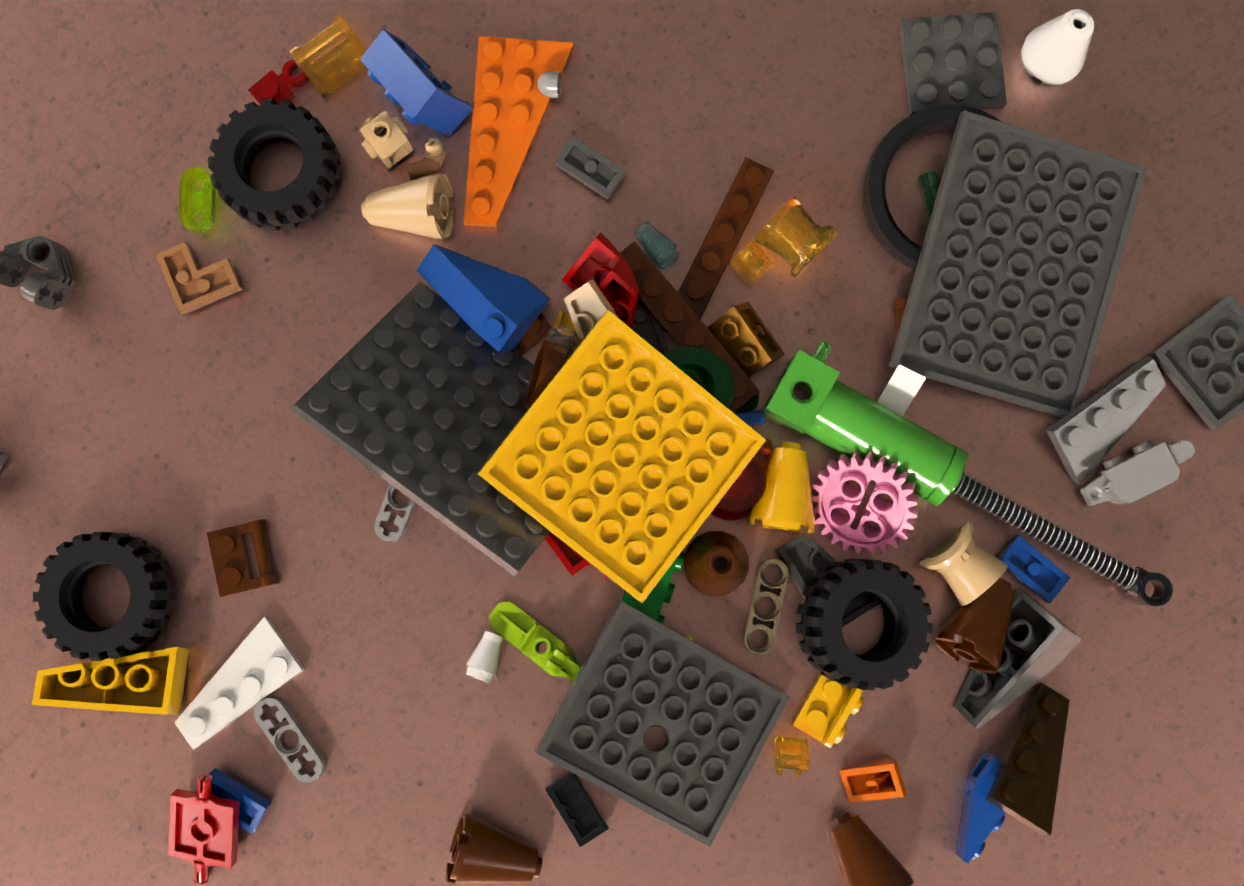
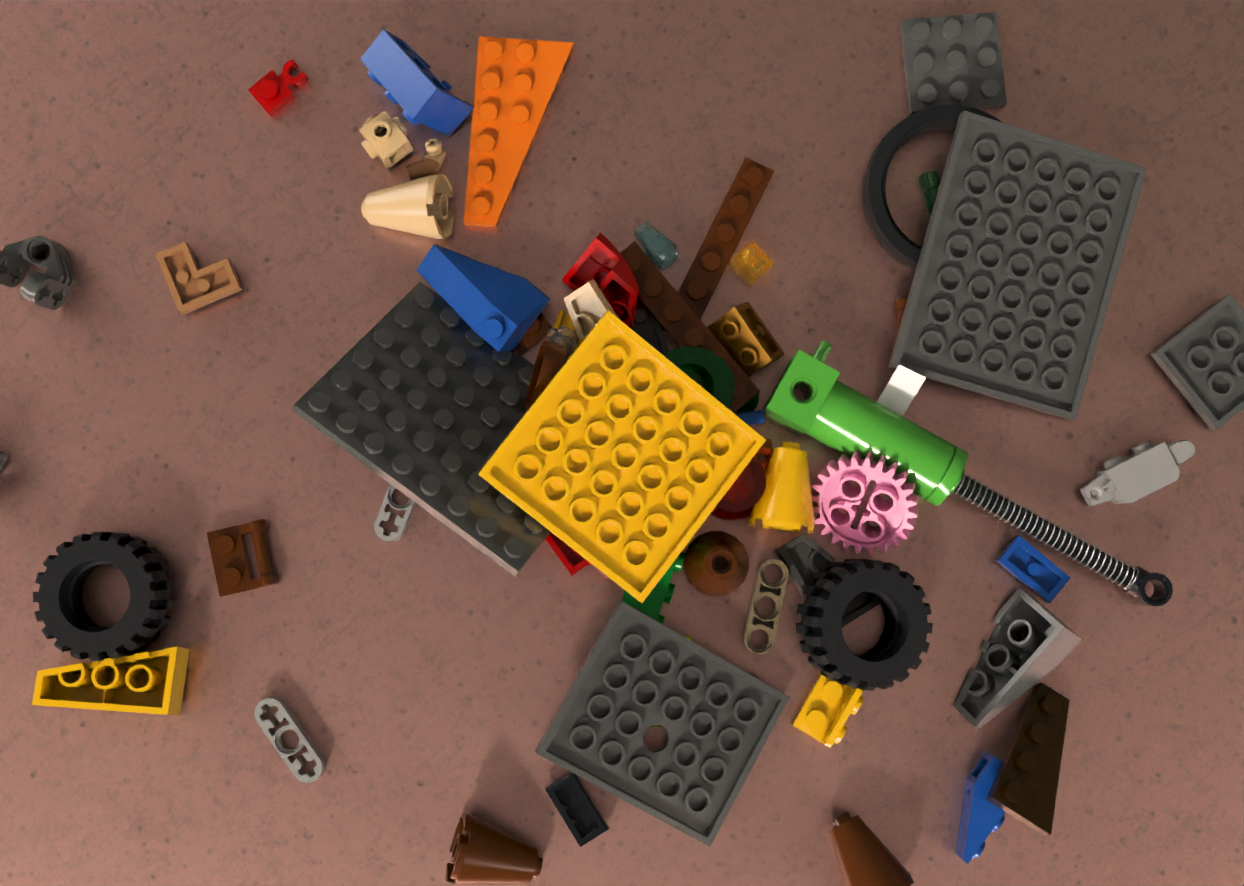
(194, 202): clear neon green plate -> none
(203, 828): plate -> none
(246, 678): white wing -> none
(250, 133): black tyre -> none
(252, 805): blue plate -> none
(335, 66): clear yellow plate -> none
(485, 658): white cone -> none
(527, 636): lime piece -> none
(550, 84): light grey hinge -> none
(590, 167): dark grey plate -> none
(790, 754): clear yellow tile -> none
(795, 236): clear yellow hat -> none
(873, 780): orange slope -> none
(965, 565): tan hat -> none
(979, 629): reddish brown cone -> none
(1058, 47): white cone -> none
(1099, 422): wing -> none

